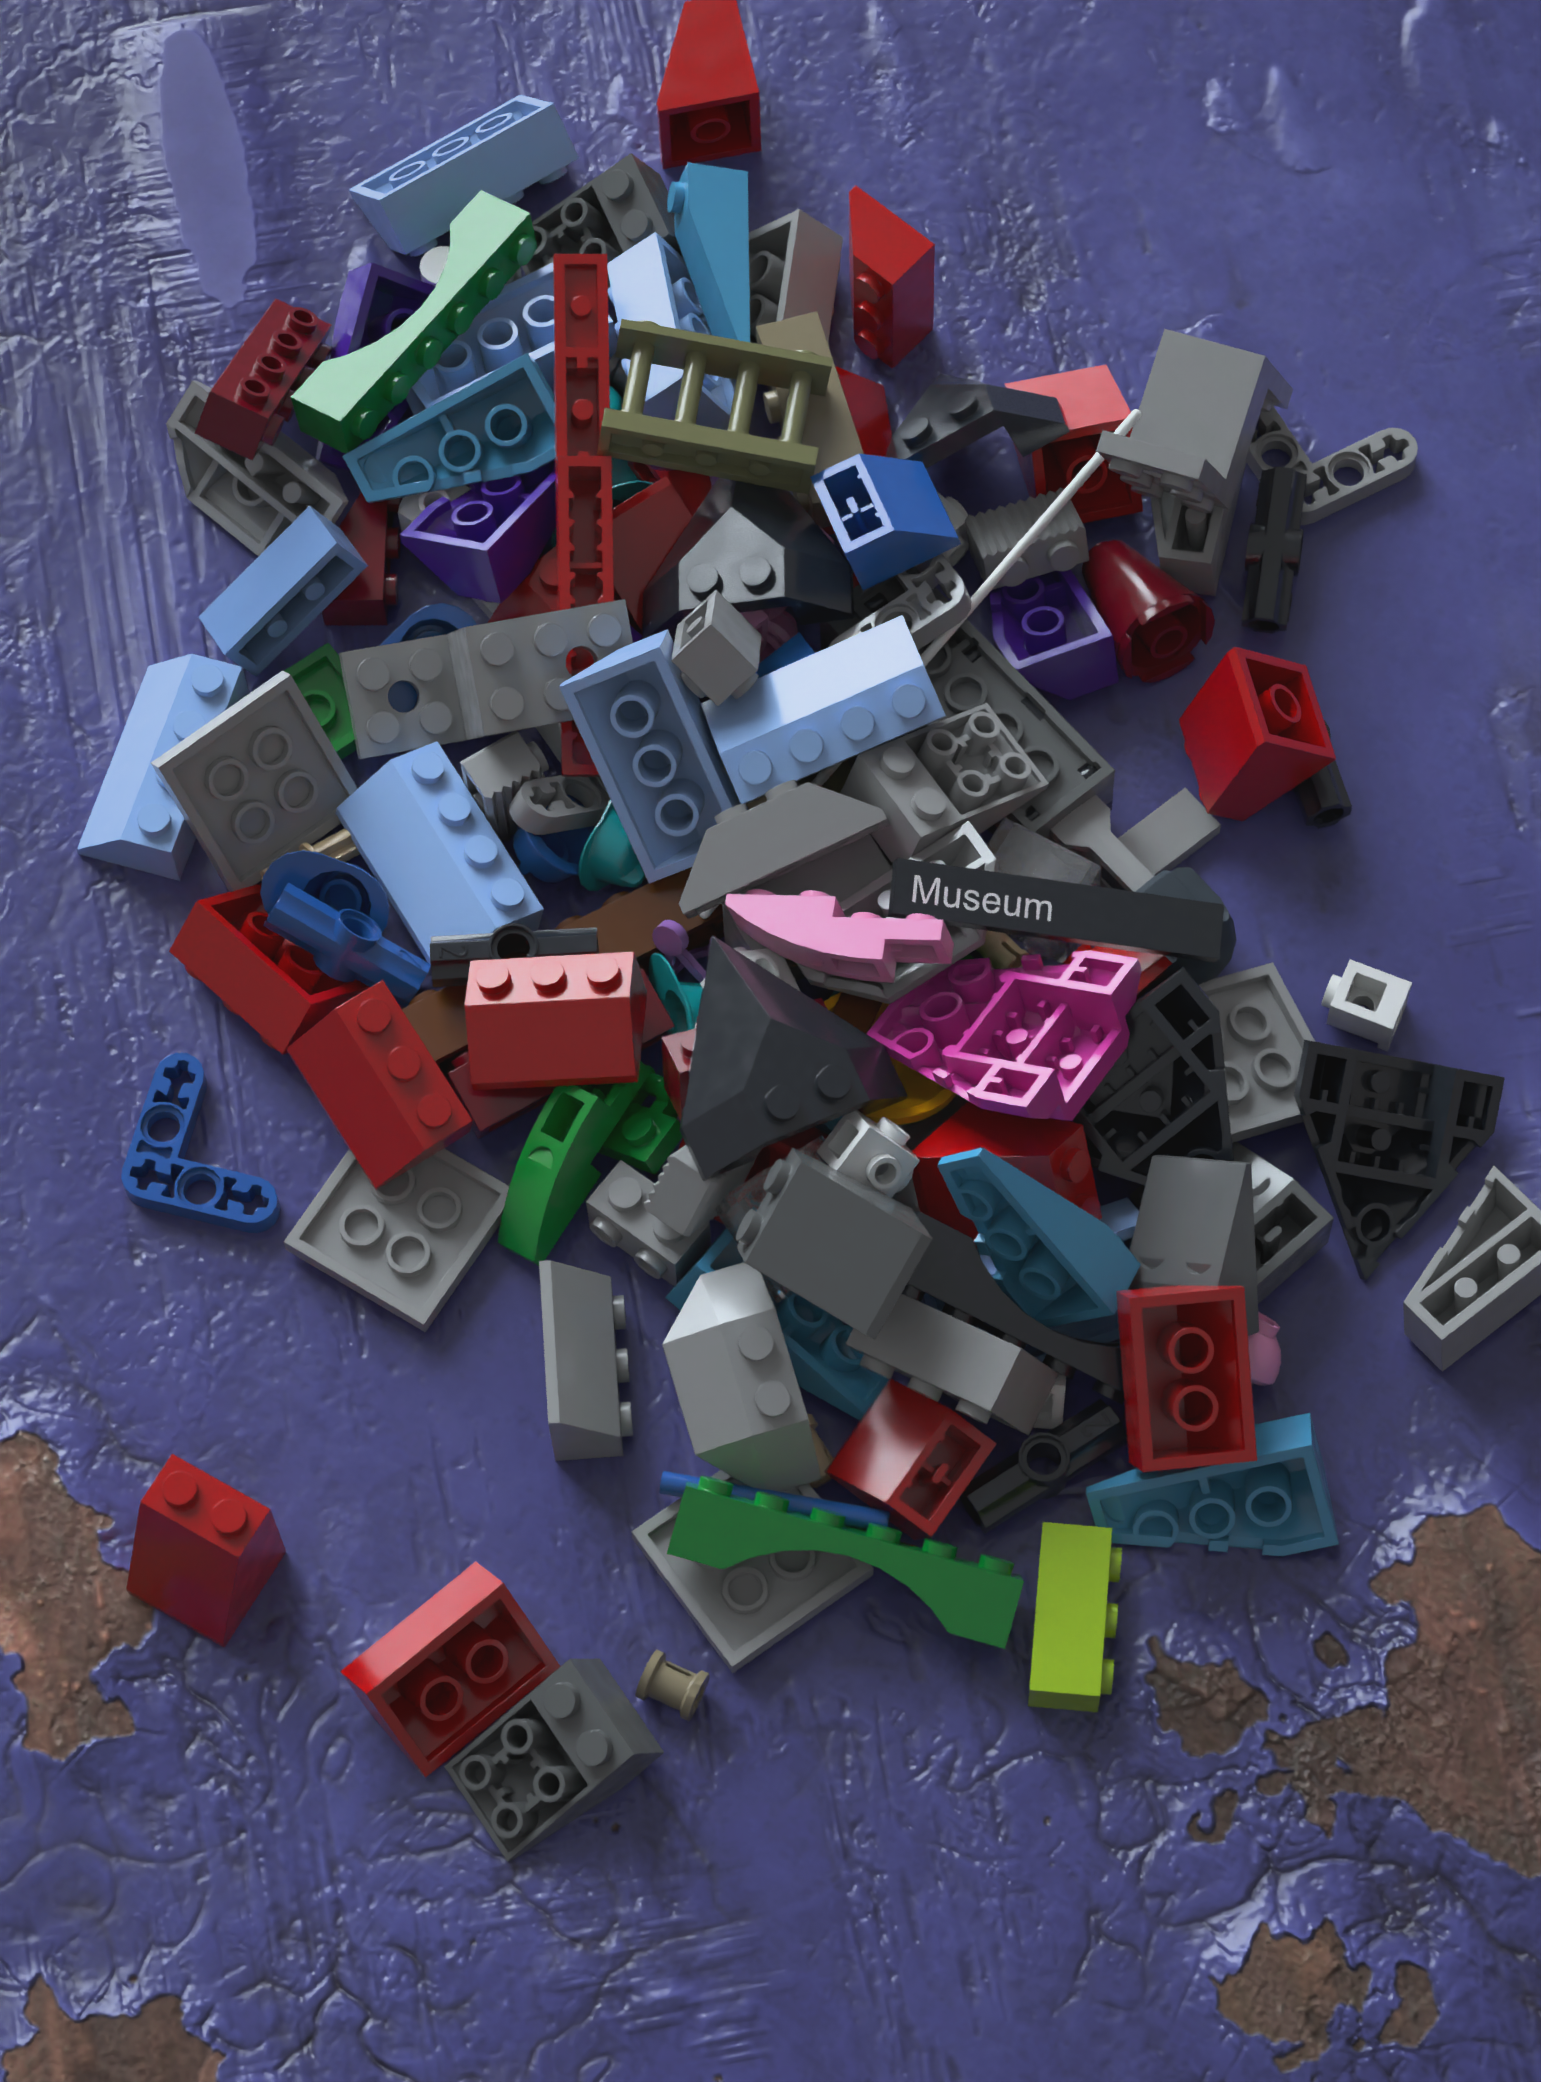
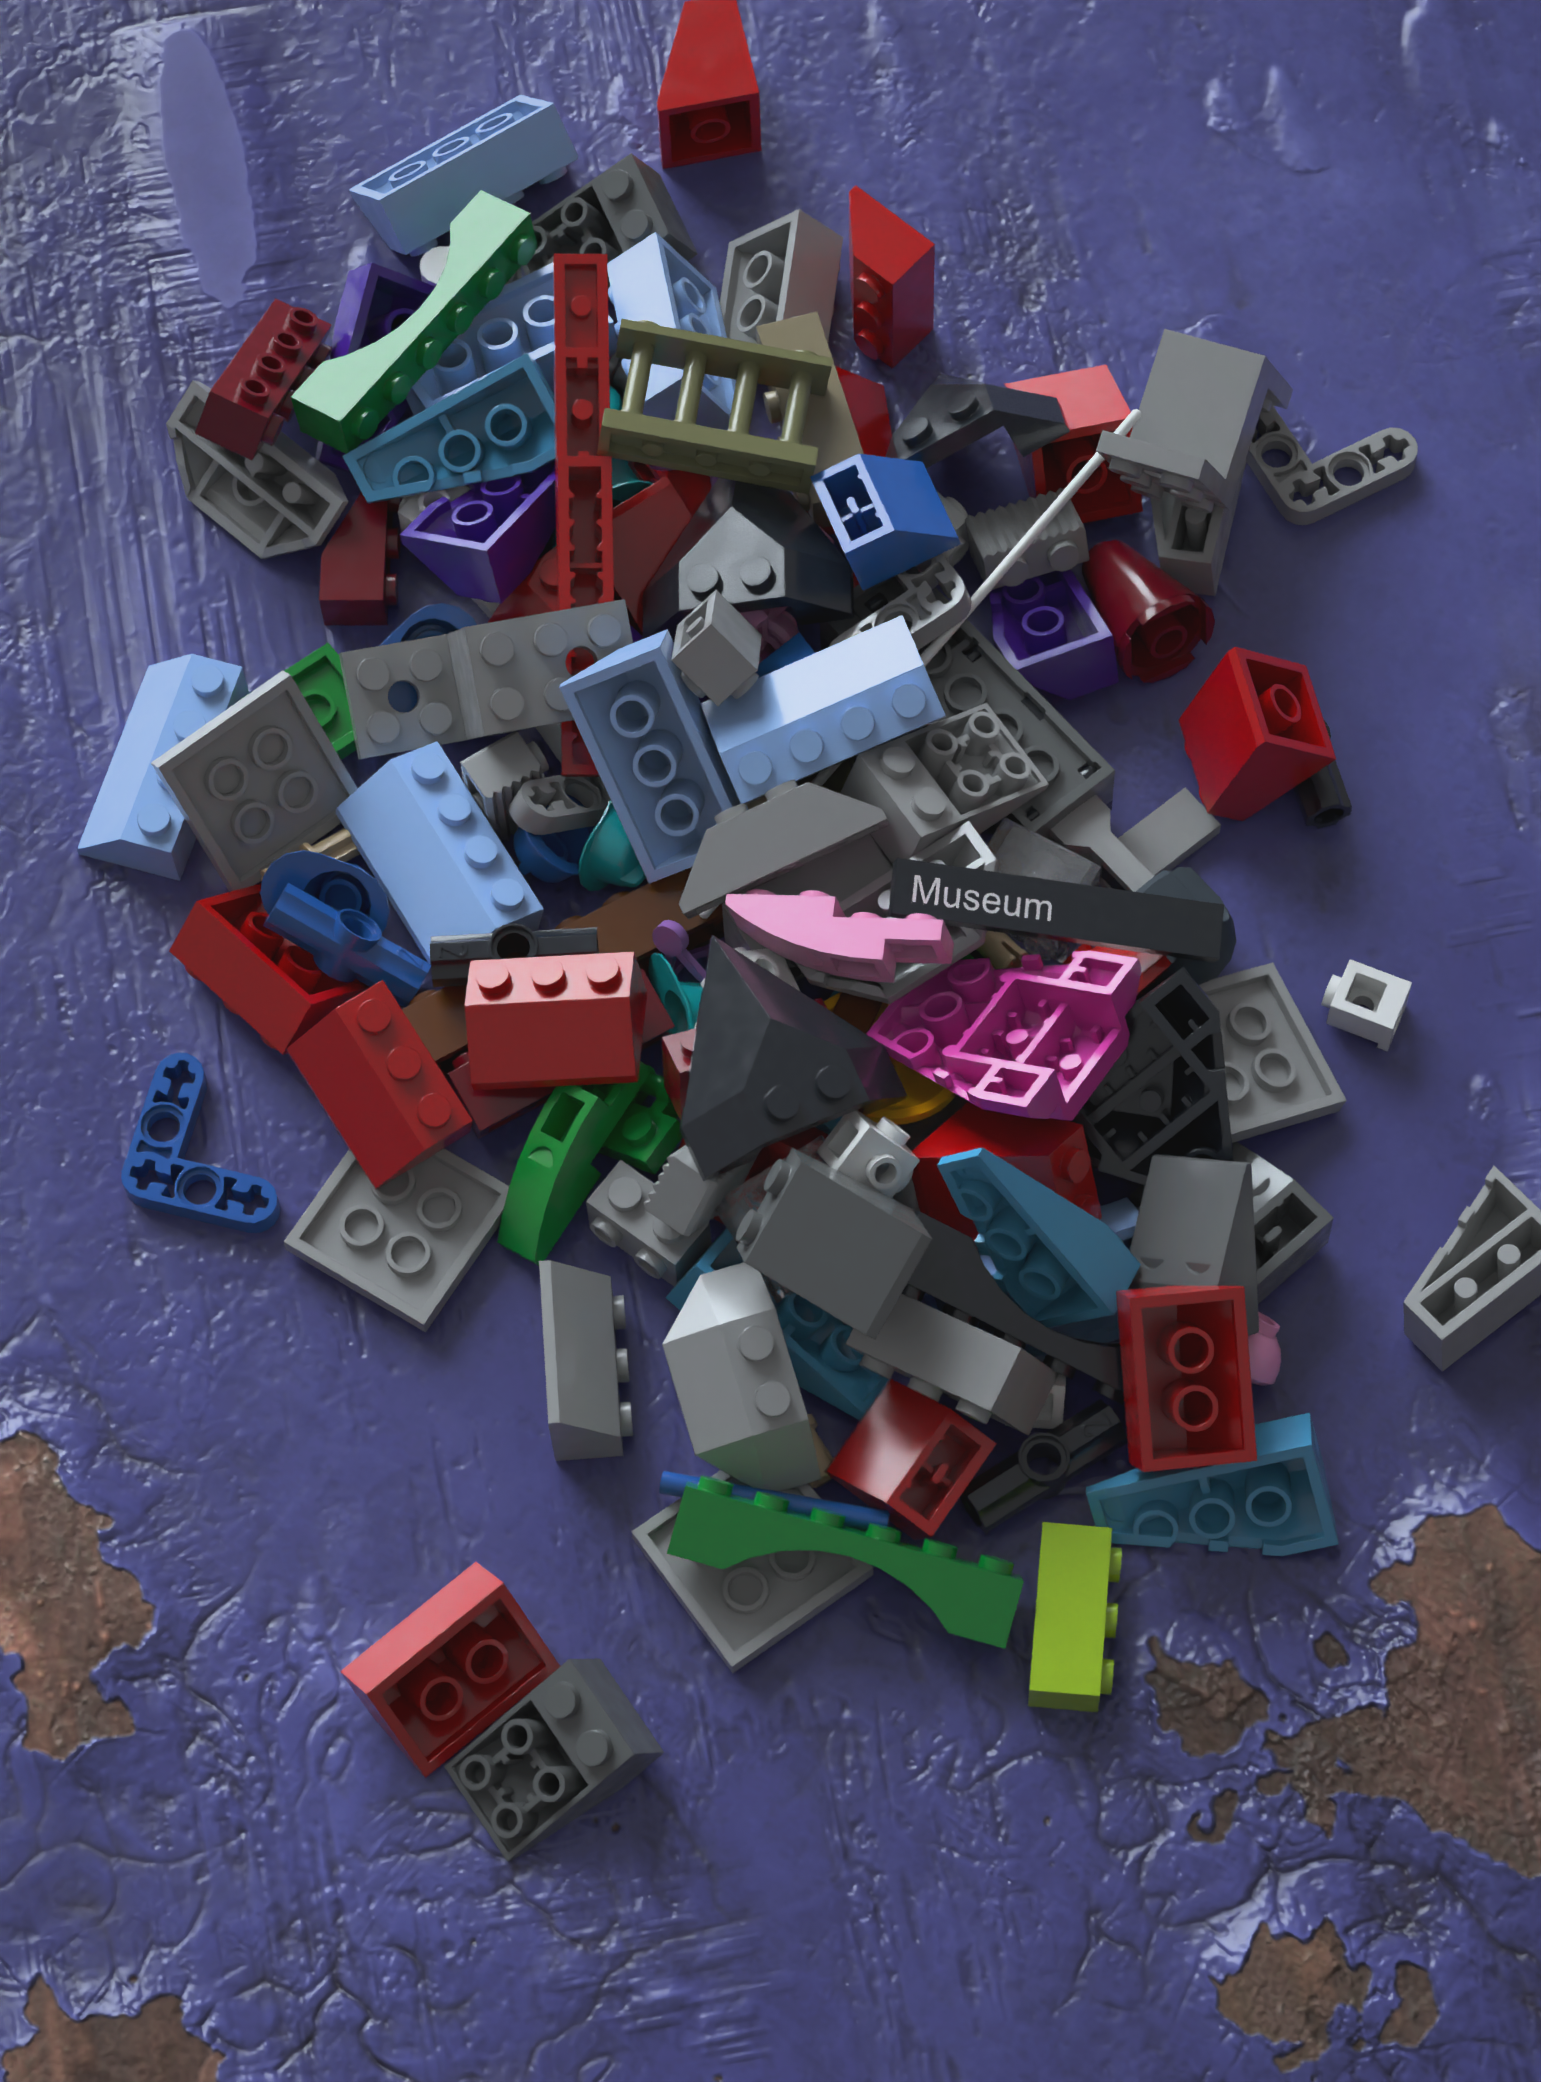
(202, 1550): red slope -> none
(282, 591): medium blue brick -> none
(672, 1685): dark tan bush -> none
(714, 242): dark azure wedge -> none
(1274, 550): black piece -> none
(1389, 1136): black wedge -> none

